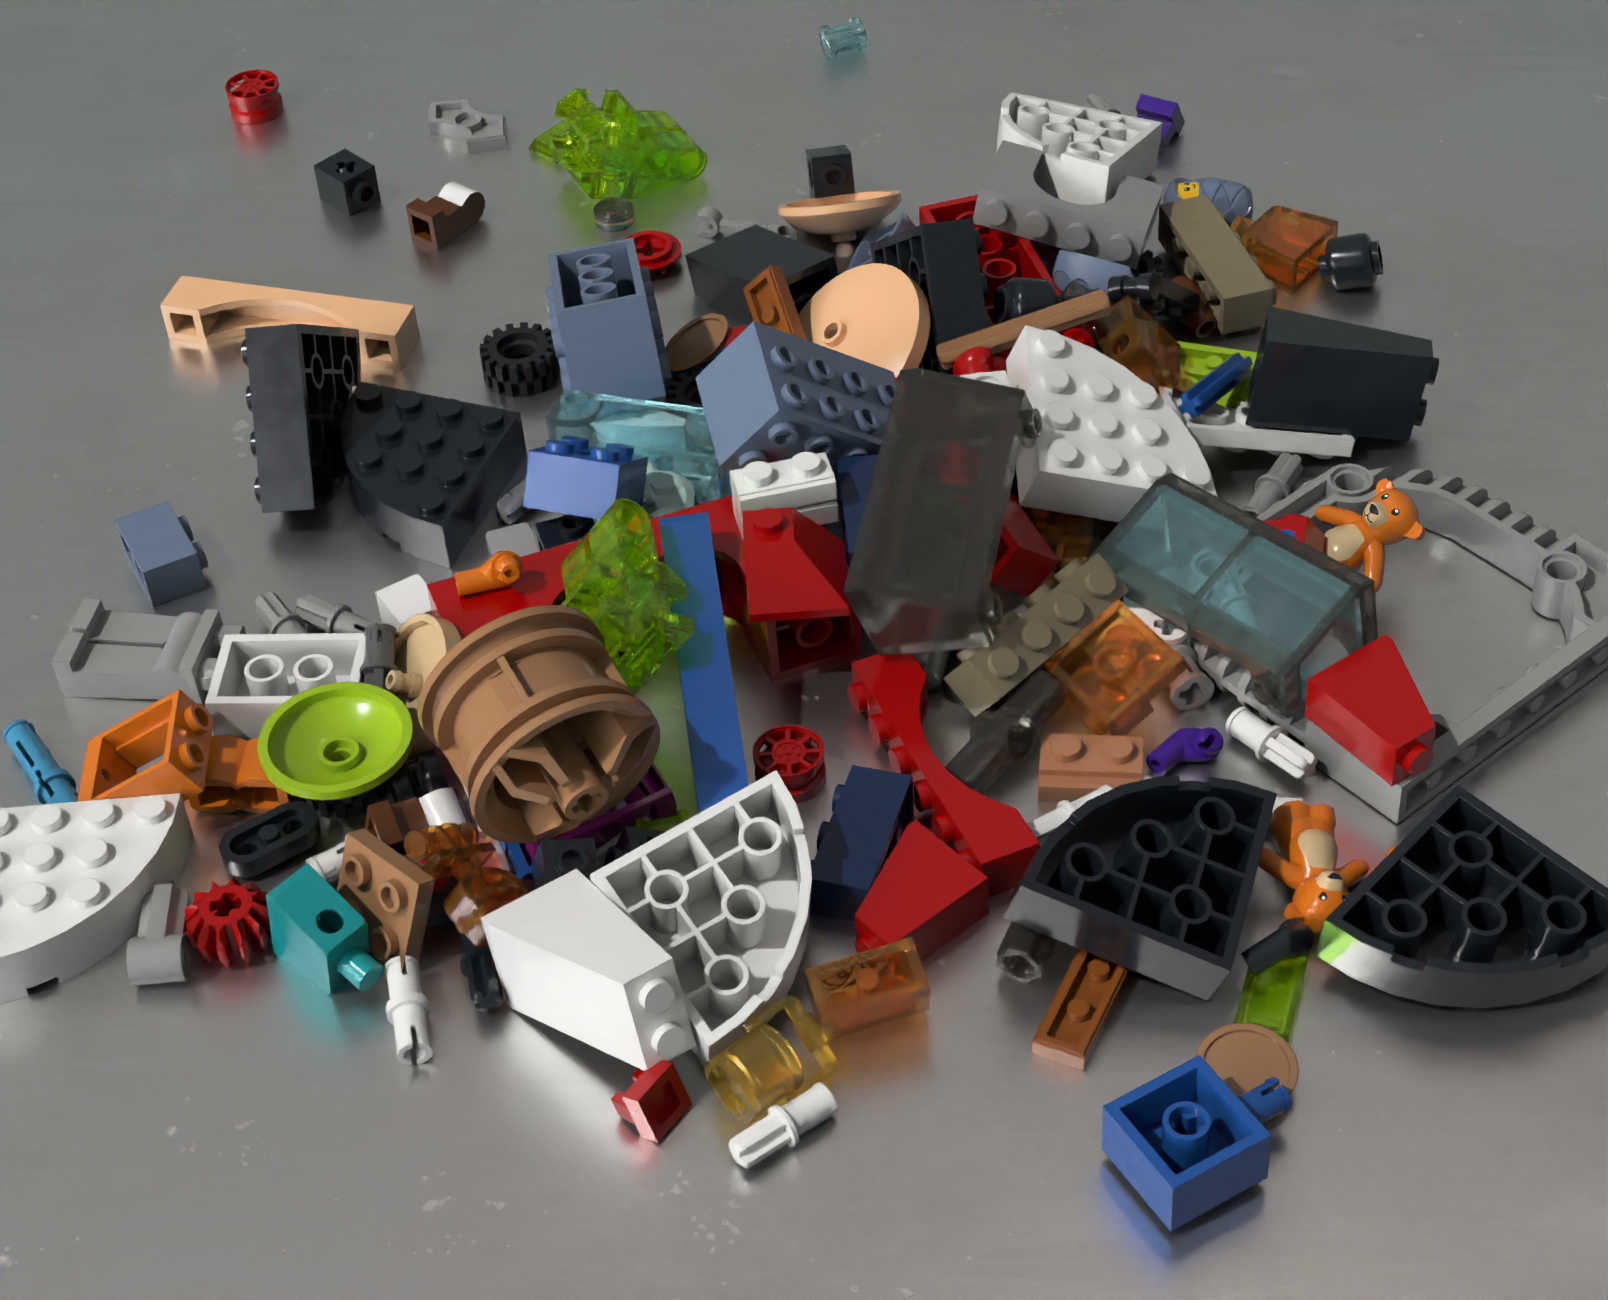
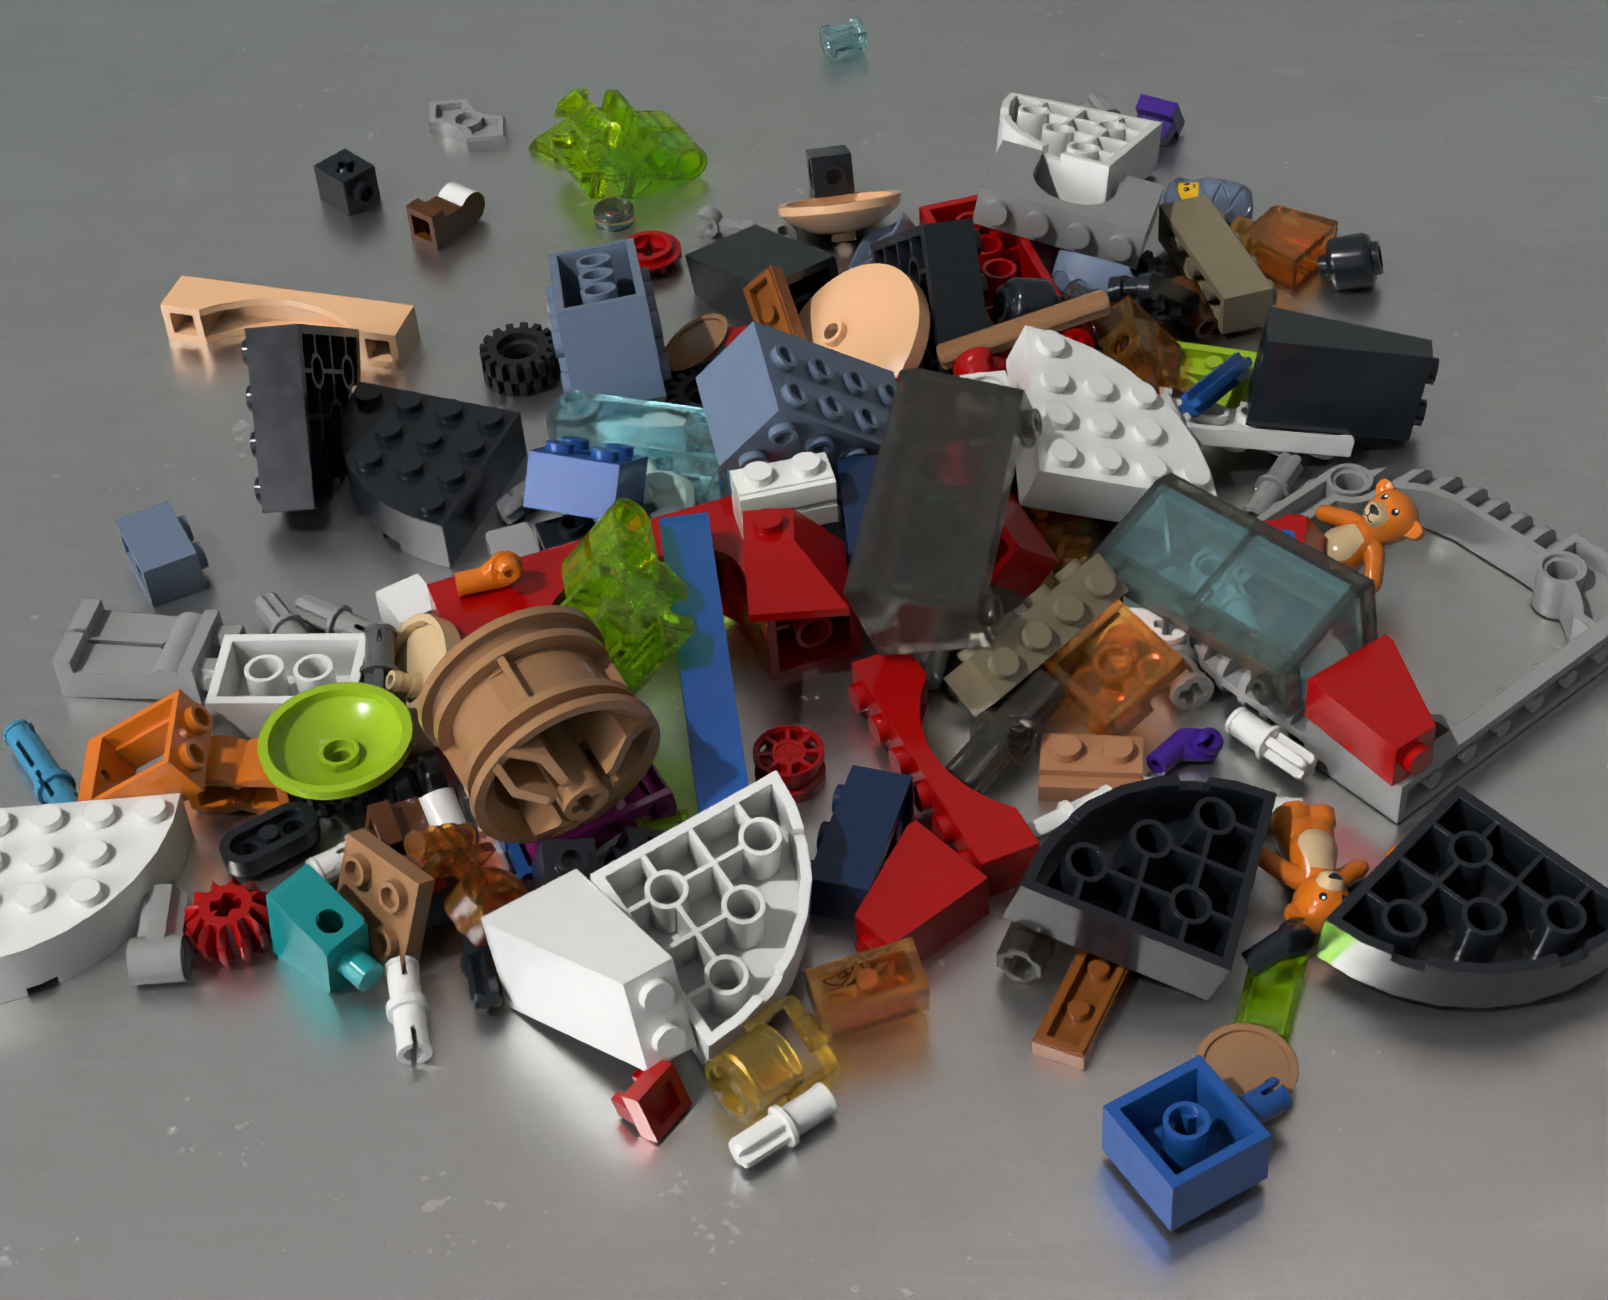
(255, 98): red wheel -> none

